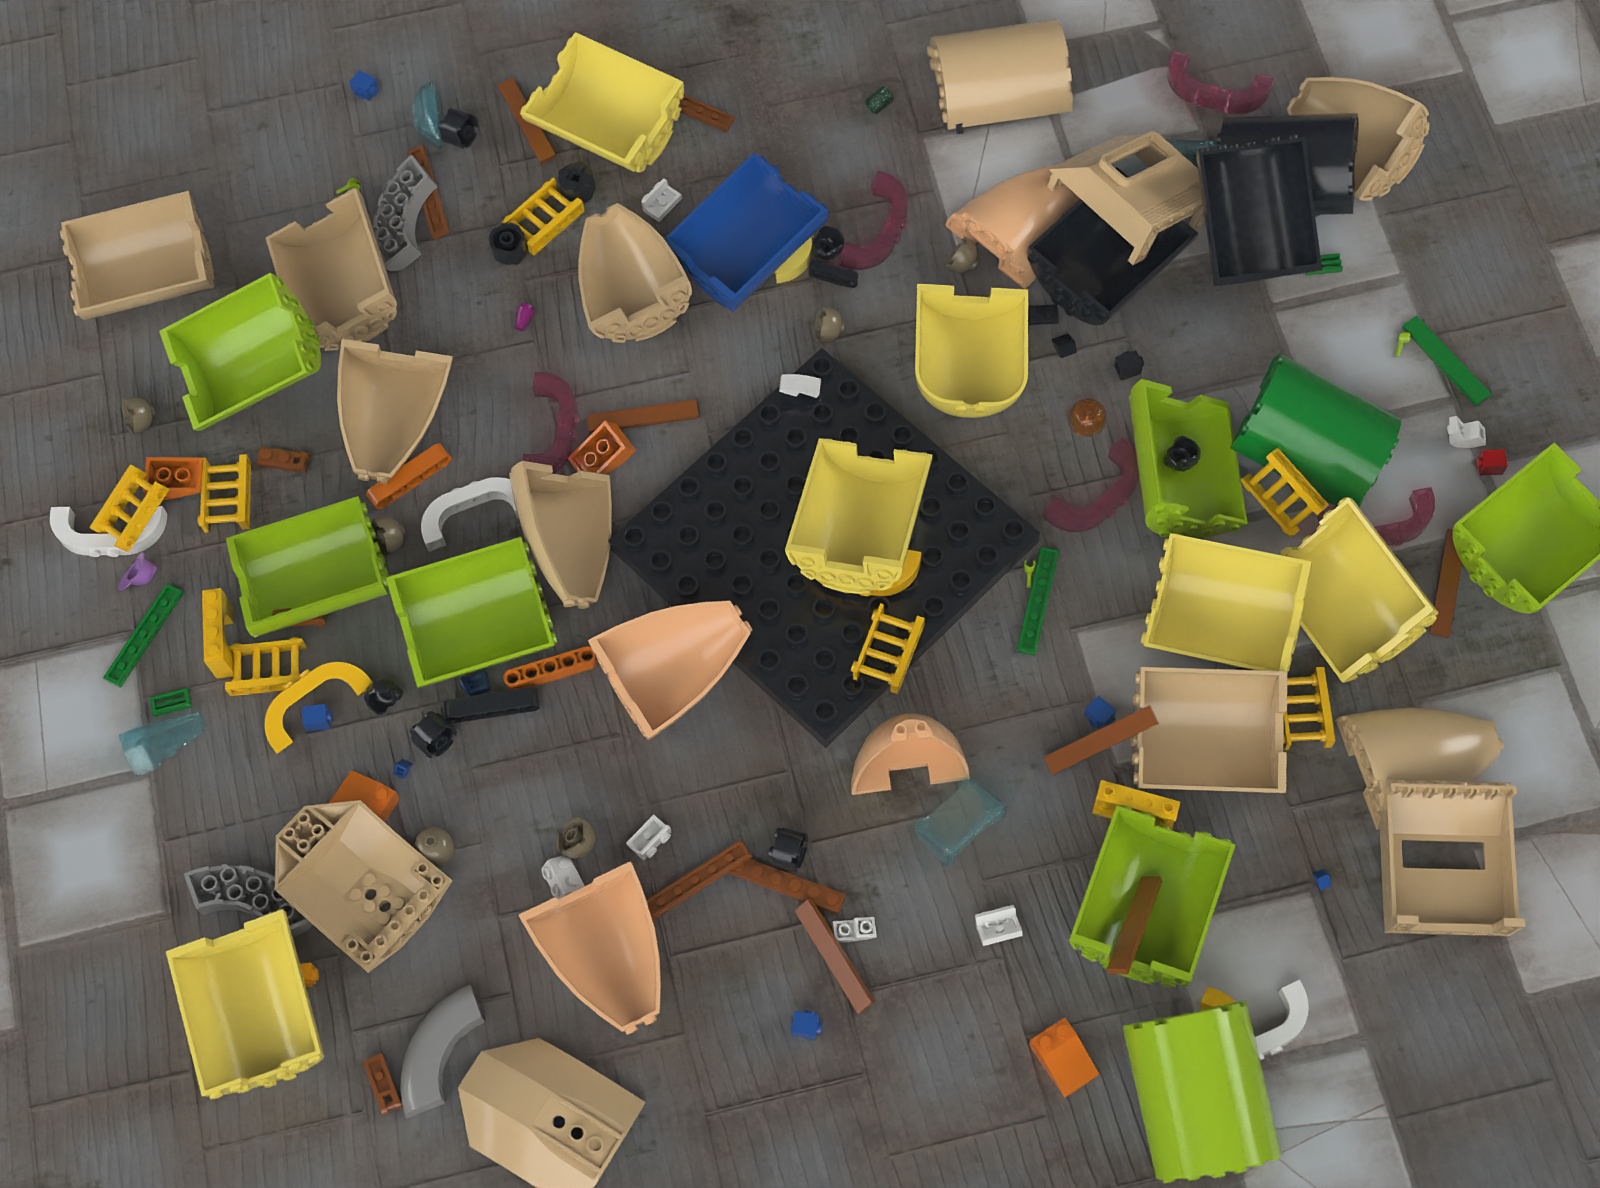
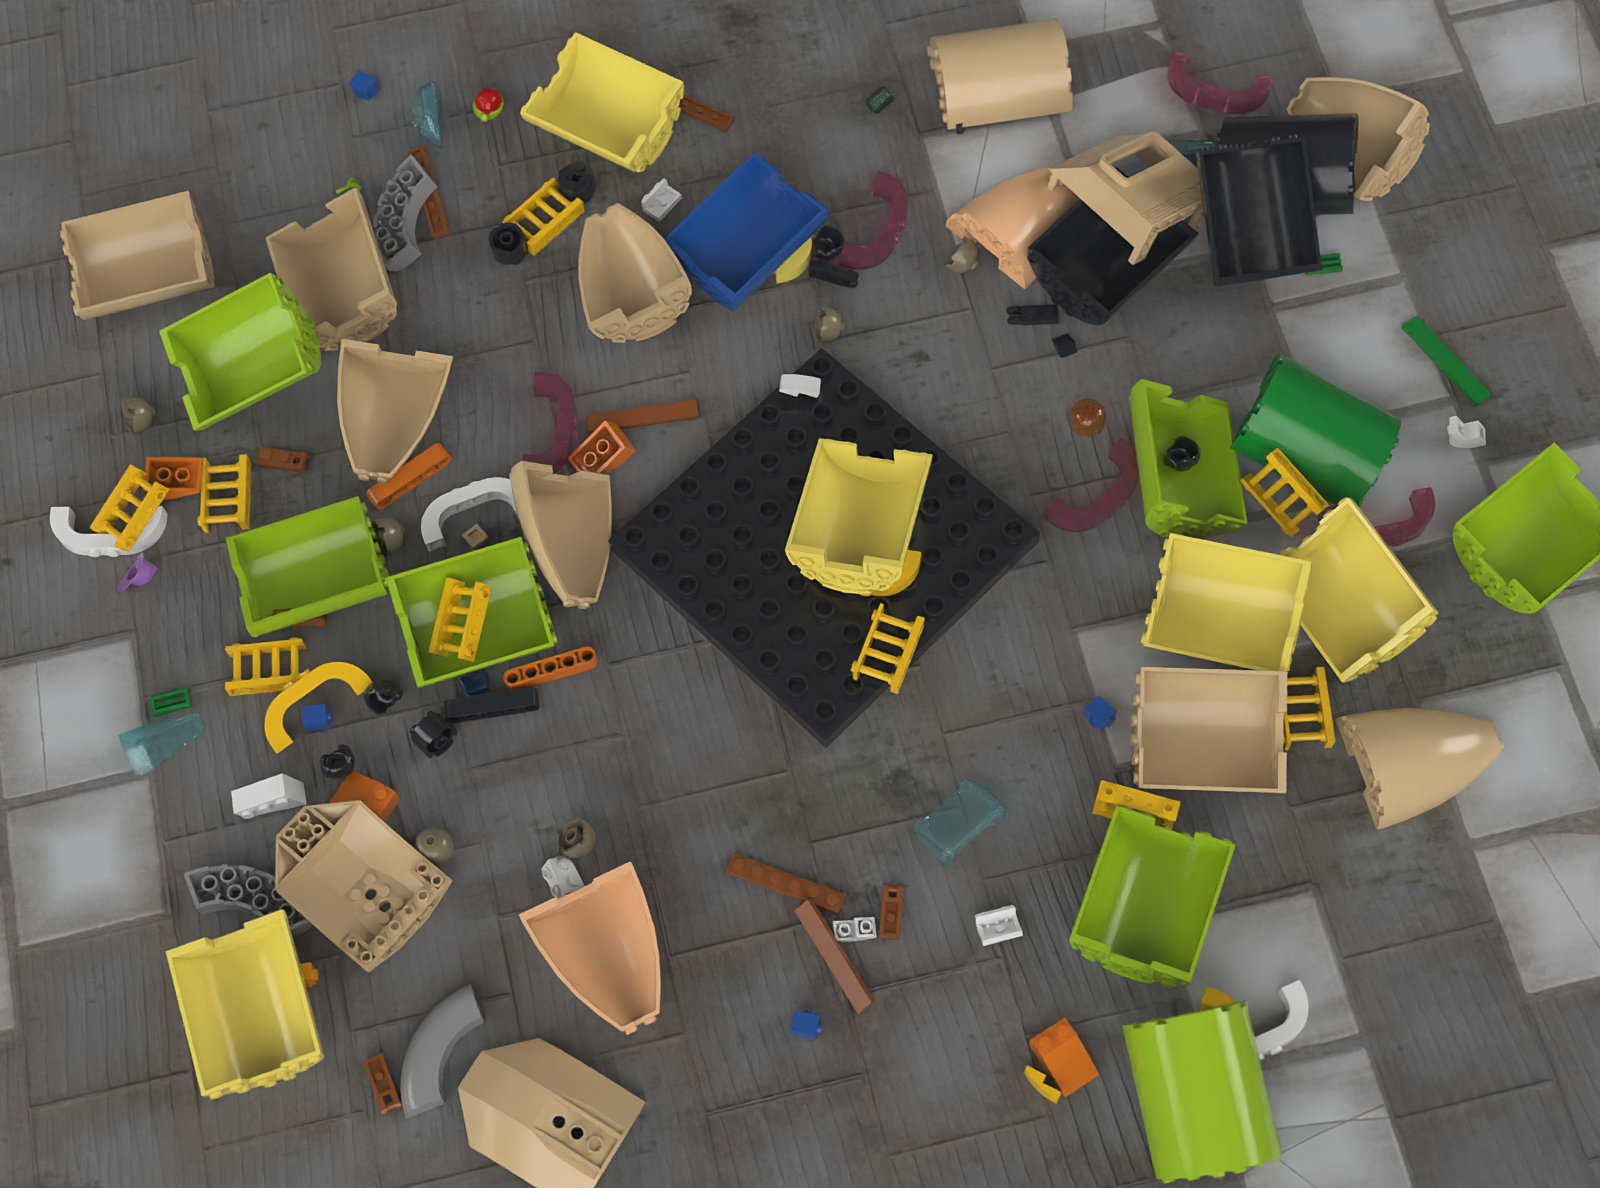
(143, 635): green tile -> none
(216, 613): yellow arch -> none
(268, 796): none -> white wedge
(339, 763): none -> black hair
(402, 768): blue piece -> none
(447, 616): none -> yellow fence
(458, 128): black brick -> none
(475, 537): none -> tan plate
(488, 104): none -> red piece
(523, 316): magenta cone -> none
(533, 133): dark orange tile -> none
(649, 838): white bracket -> none
(670, 659): light nougat panel -> none
(698, 879): dark orange tile -> none
(788, 849): black brick -> none
(891, 912): none -> dark orange plate
(904, 744): light nougat panel -> none
(971, 349): light yellow cylinder -> none
(1029, 570): lime hand -> none
(1036, 1079): none -> yellow slope
(1037, 601): green tile -> none
(1101, 740): dark orange tile -> none
(1128, 364): black brick -> none
(1134, 925): dark orange tile -> none
(1322, 879): blue piece -> none
(1404, 337): lime hand -> none
(1446, 588): dark orange tile -> none
(1450, 898): tan panel -> none
(1492, 462): red brick -> none

